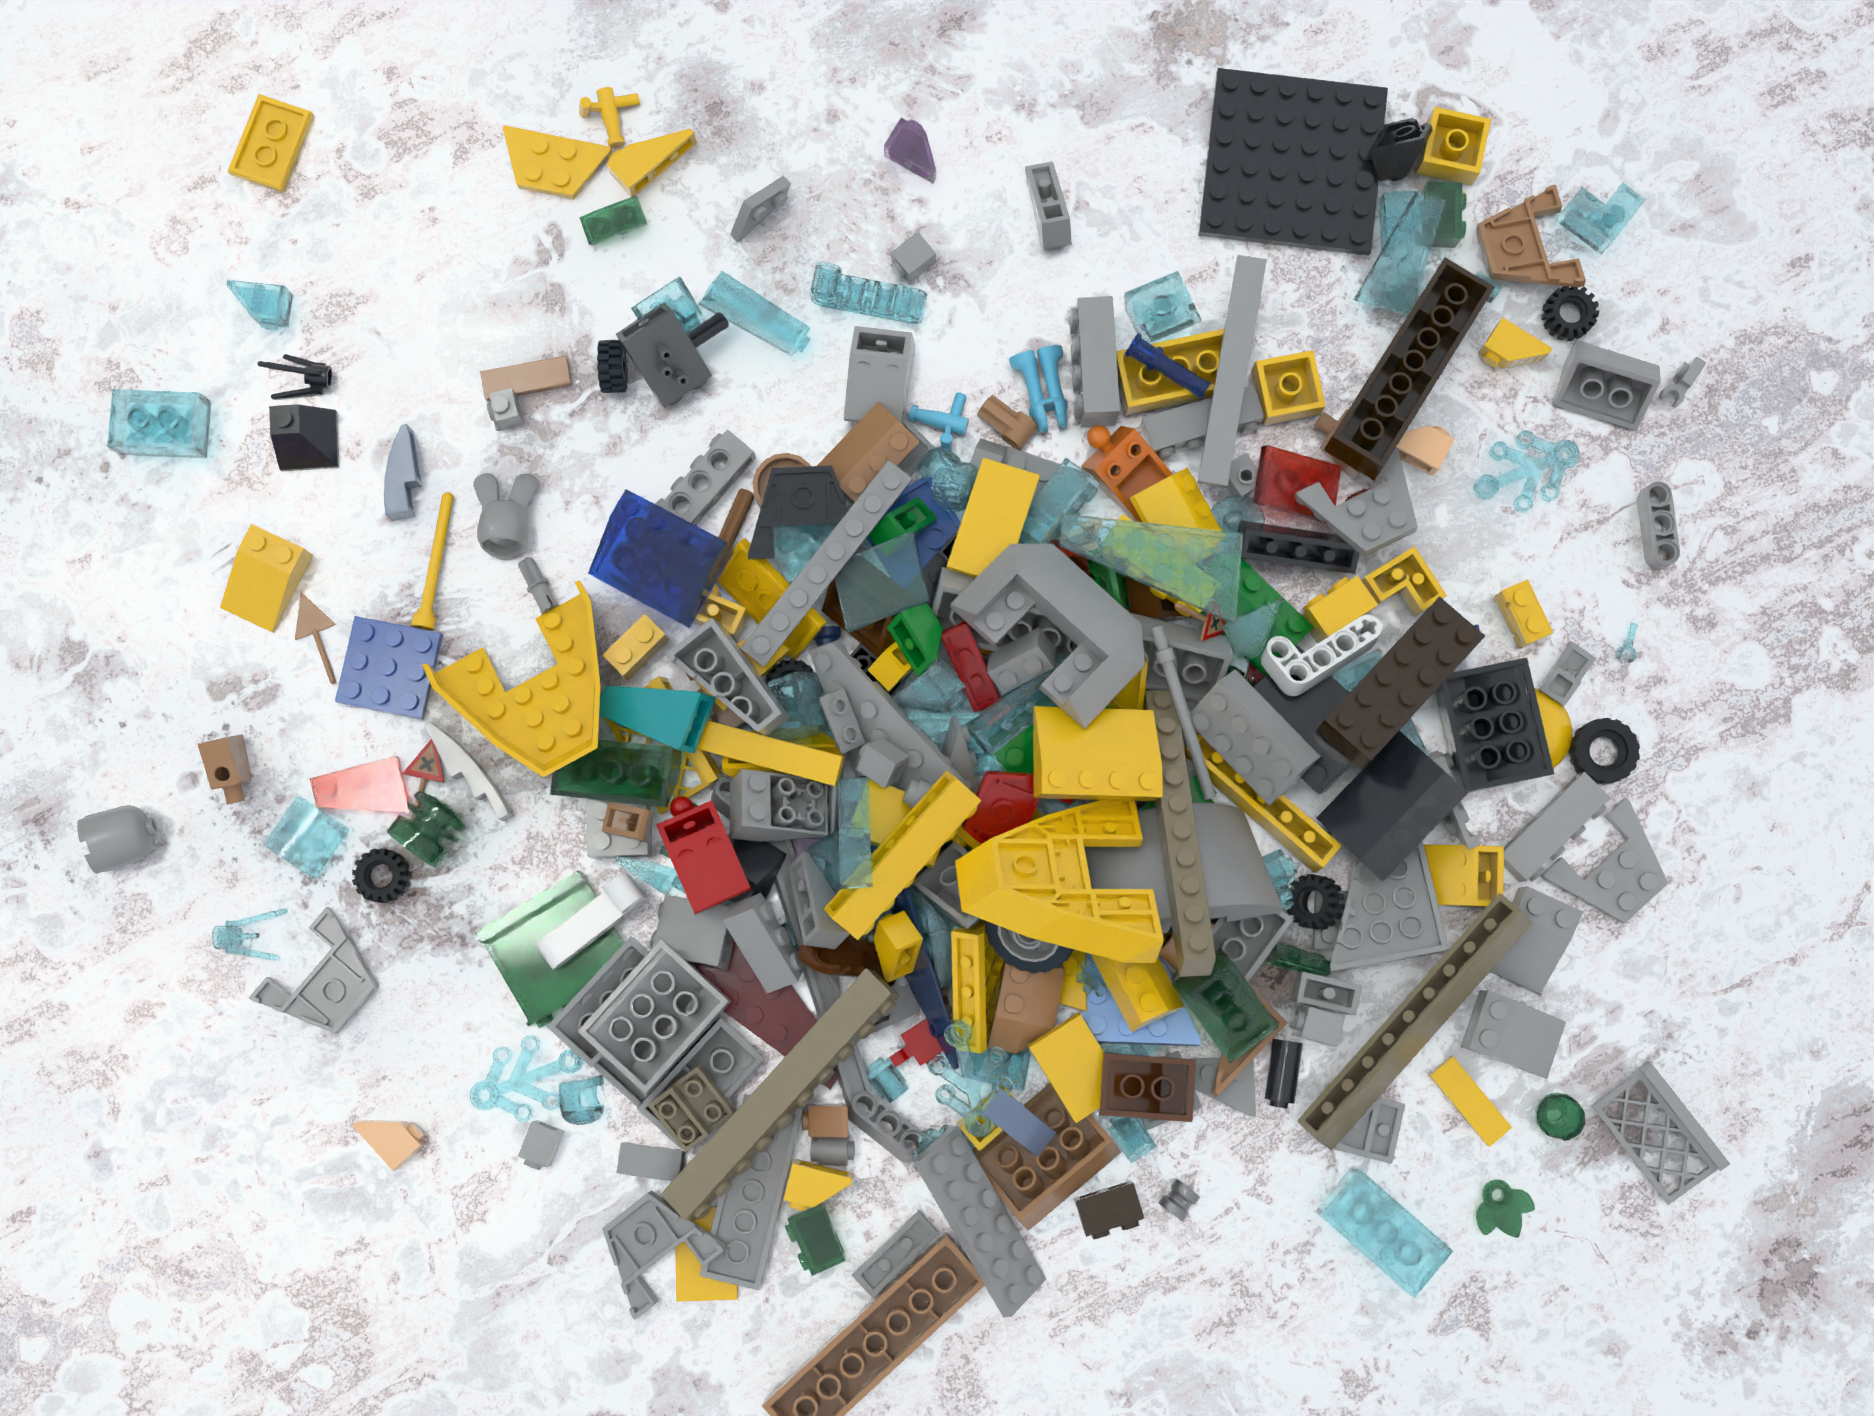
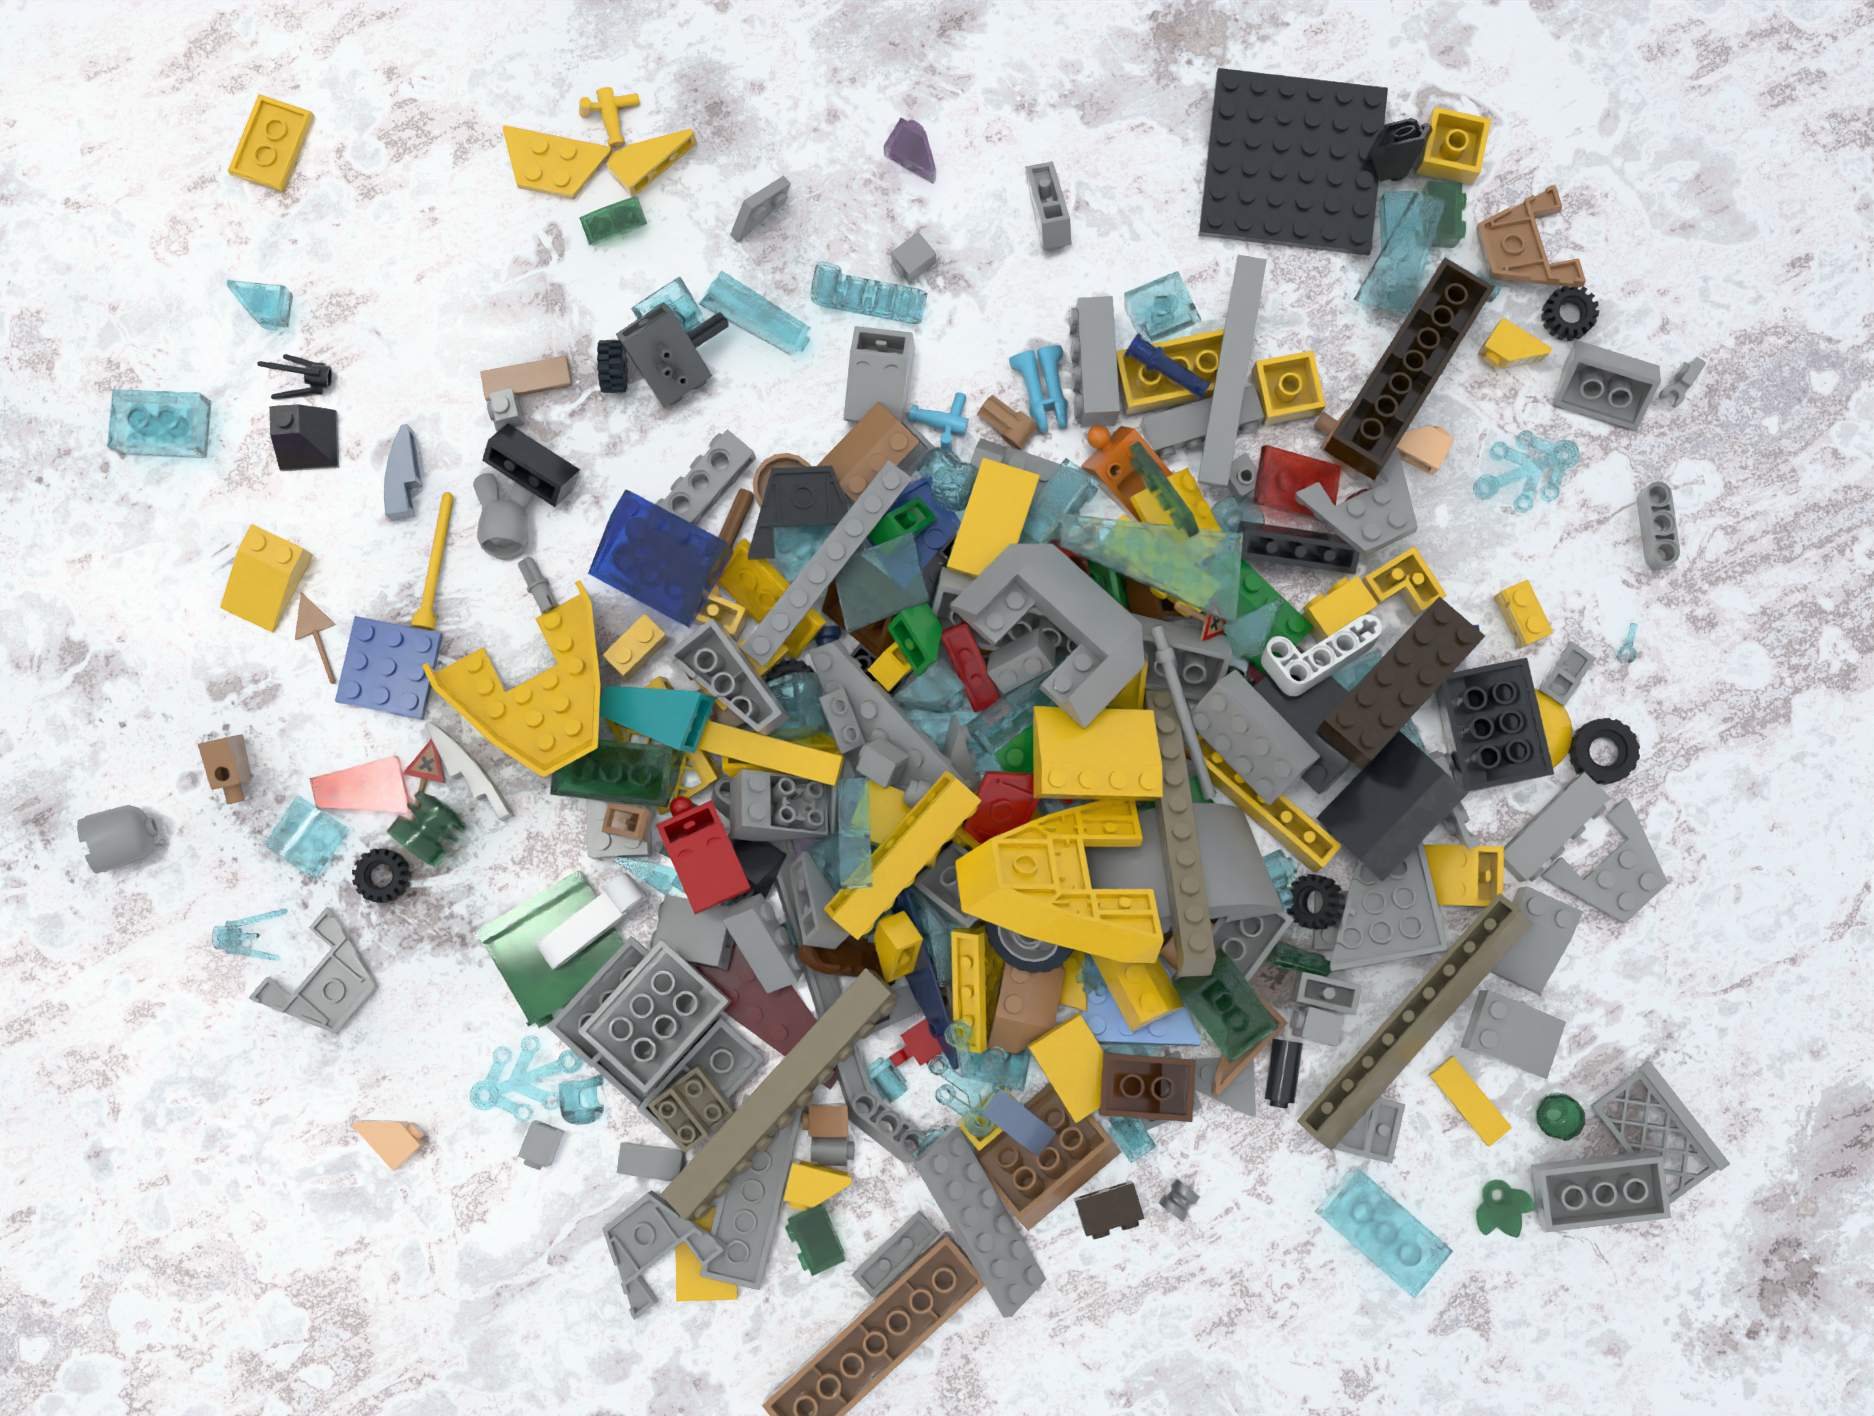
(530, 464): none -> black brick
(1167, 496): none -> clear green plate
(1597, 221): clear light blue brick -> none
(1601, 1191): none -> light grey brick

